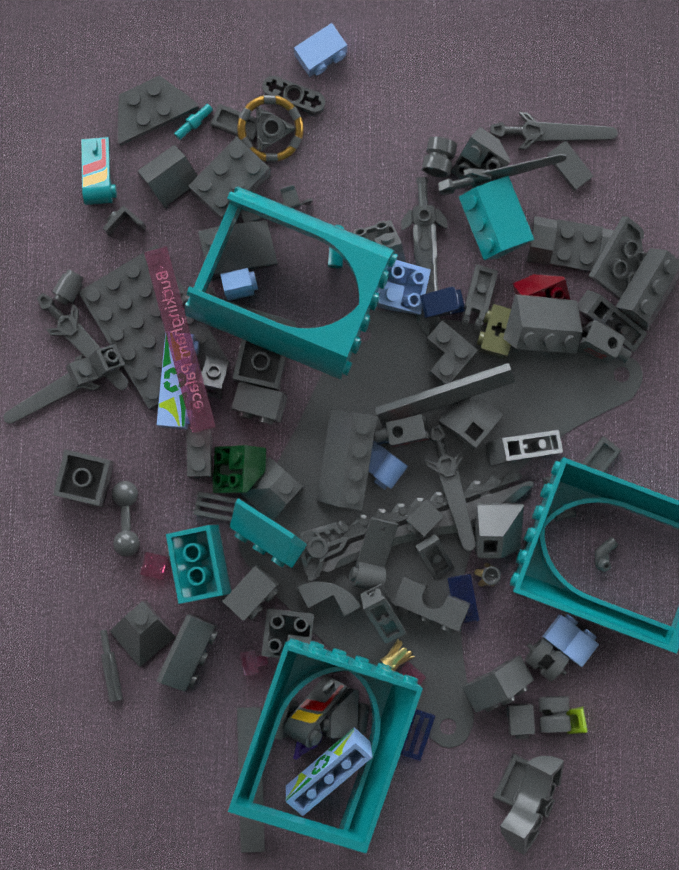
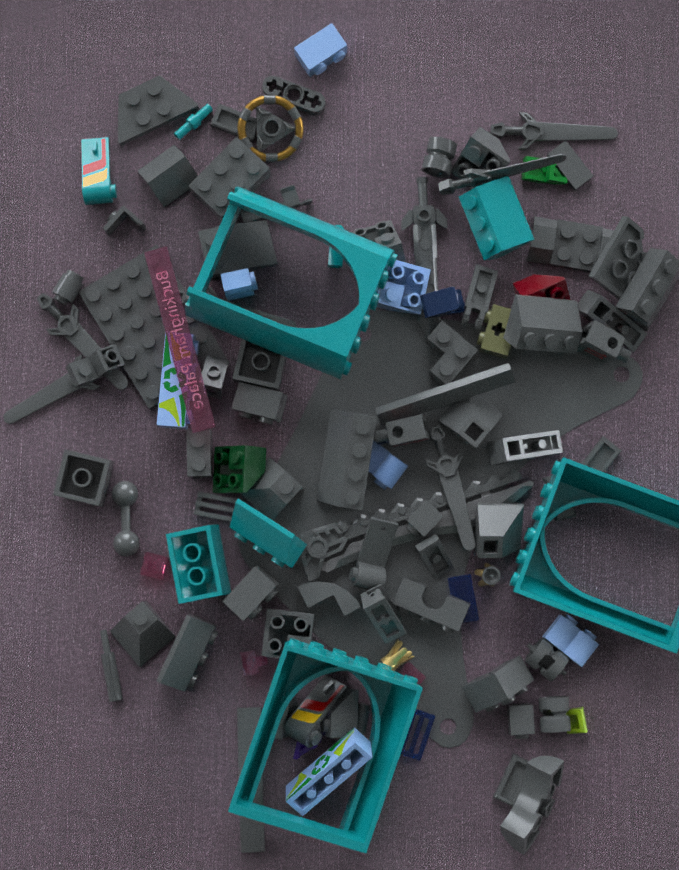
(546, 174): none -> green slope
(602, 554): dark grey arm -> none

